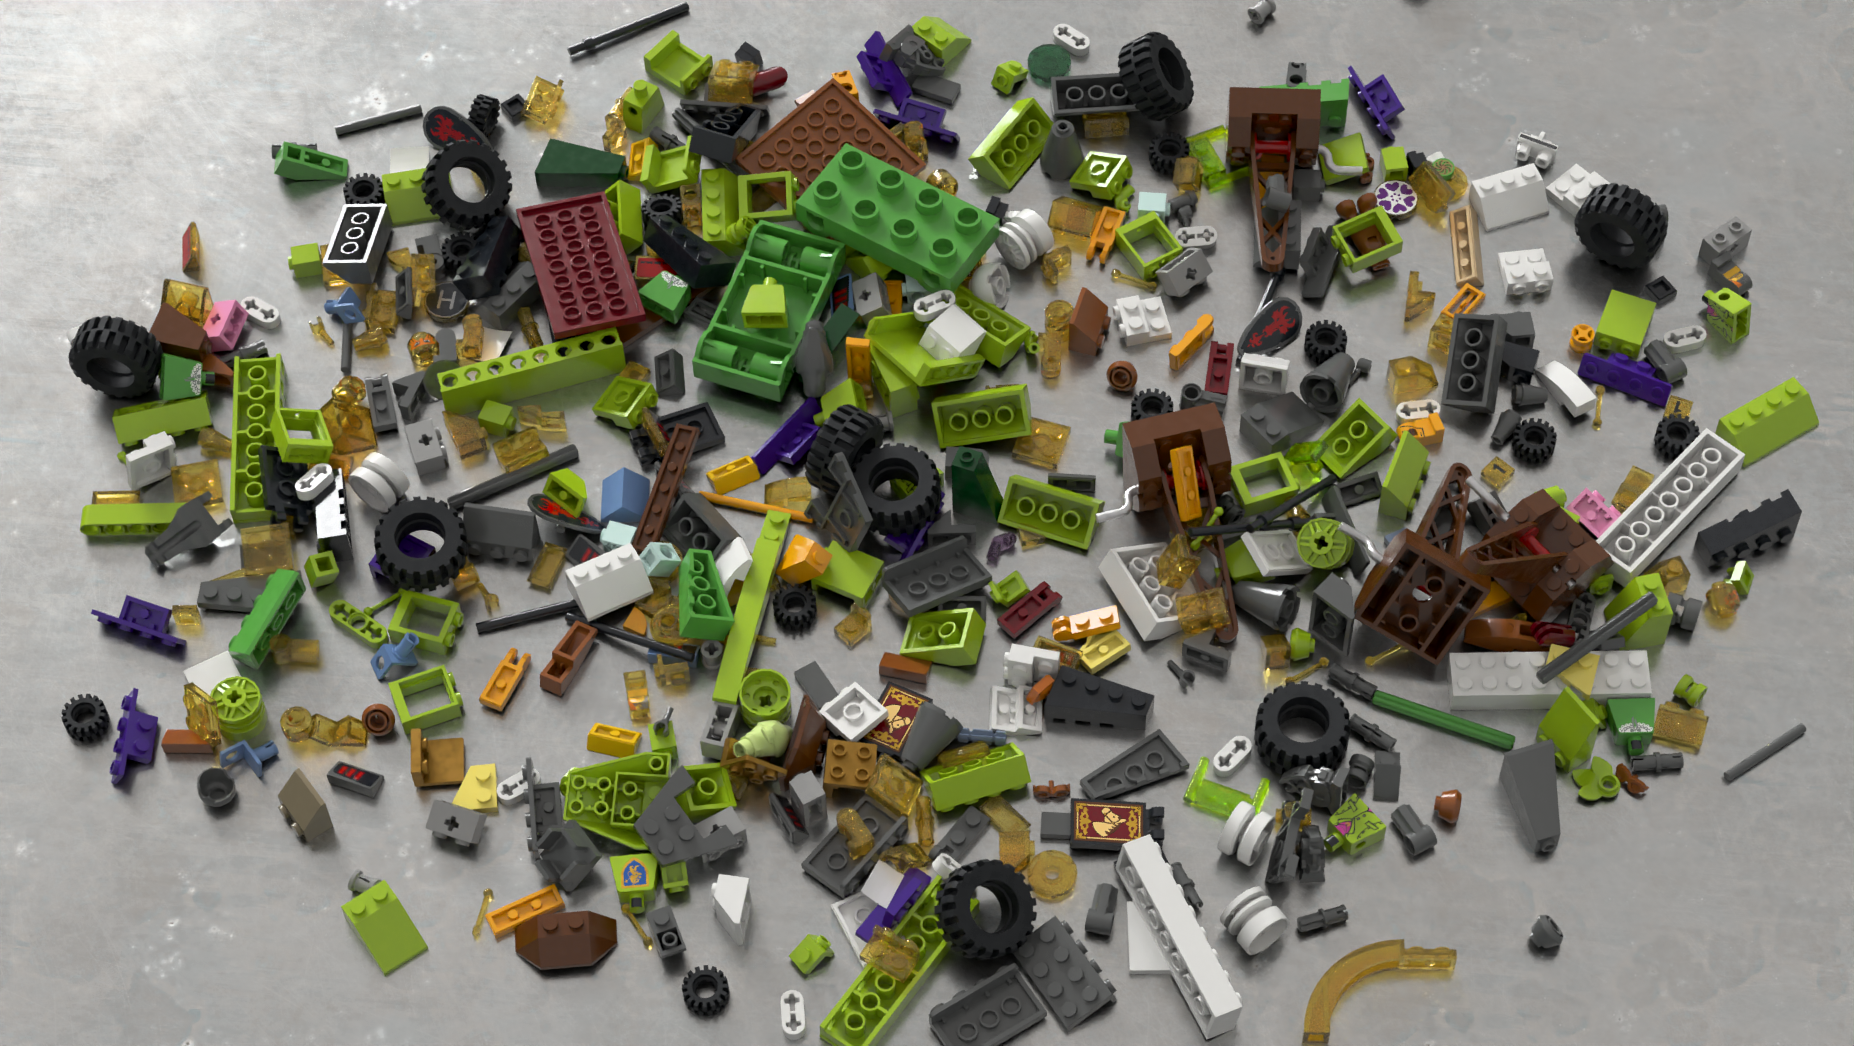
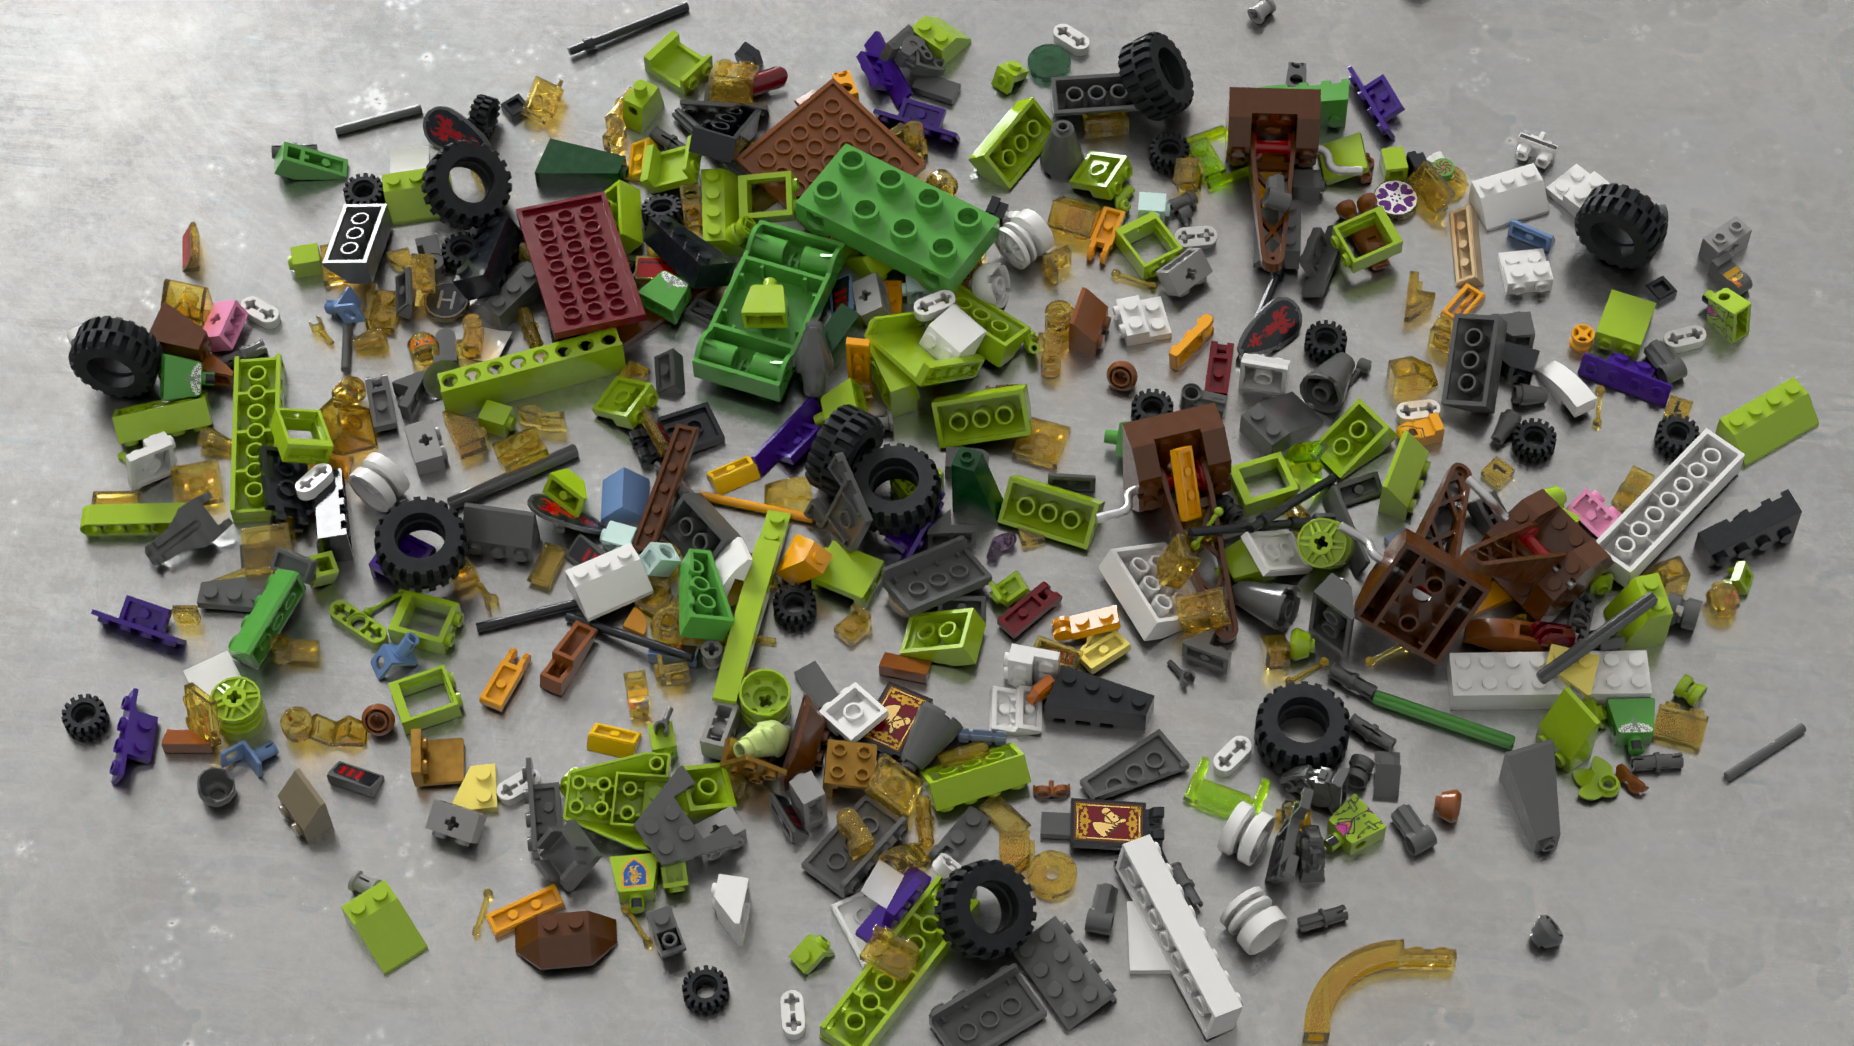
(293, 561): none -> dark grey tile
(1530, 235): none -> medium blue slope

